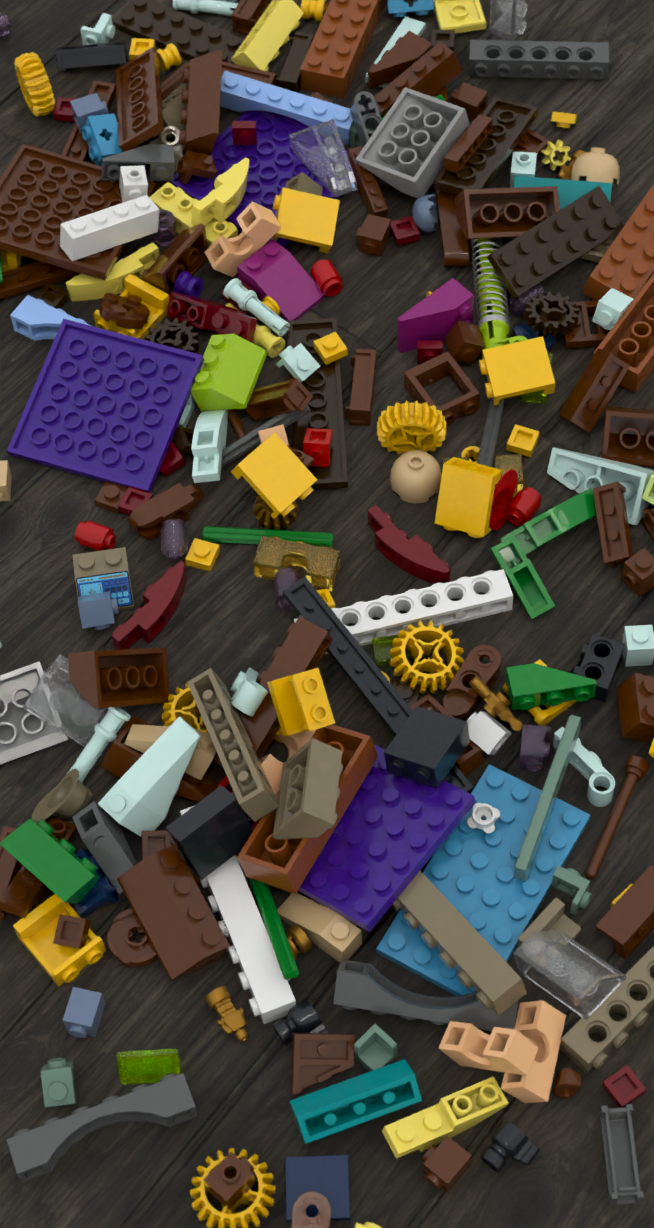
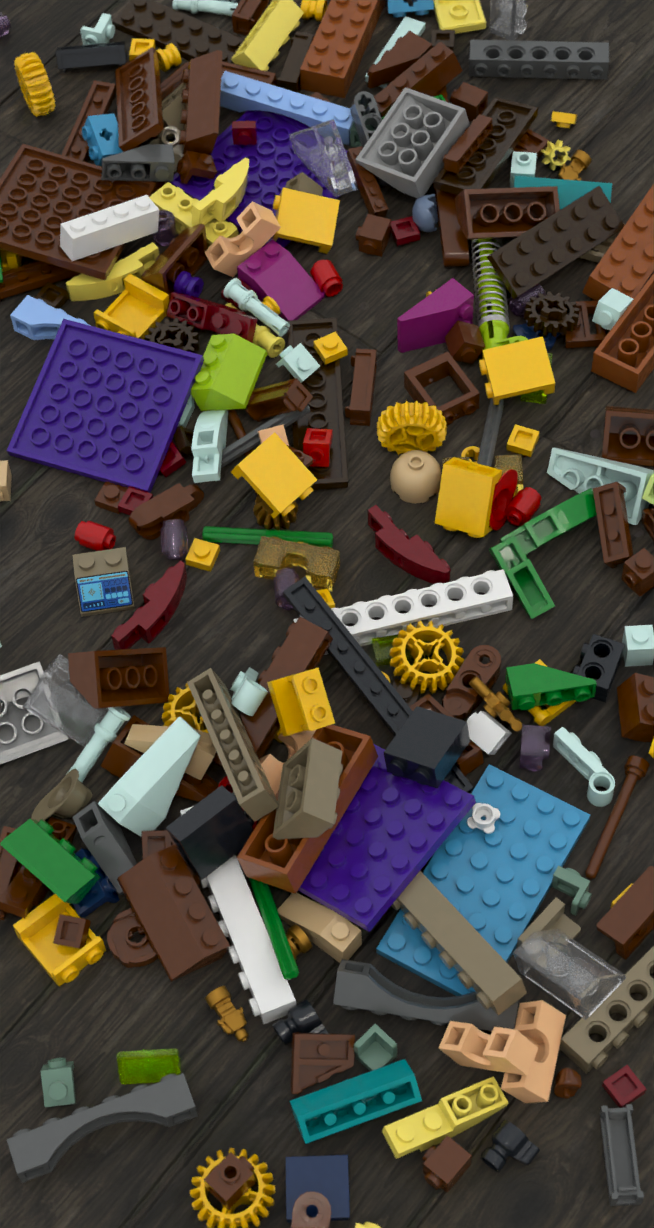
(63, 110): dark red plate -> none
(83, 1012): sand blue brick -> none
(85, 107): sand blue brick -> none
(97, 610): sand blue brick -> none
(127, 310): reddish brown plate -> none
(132, 182): white brick -> none
(428, 349): dark red plate -> none
(547, 798): sand green tile -> none
(594, 389): reddish brown panel -> none
(596, 167): tan cylinder -> none

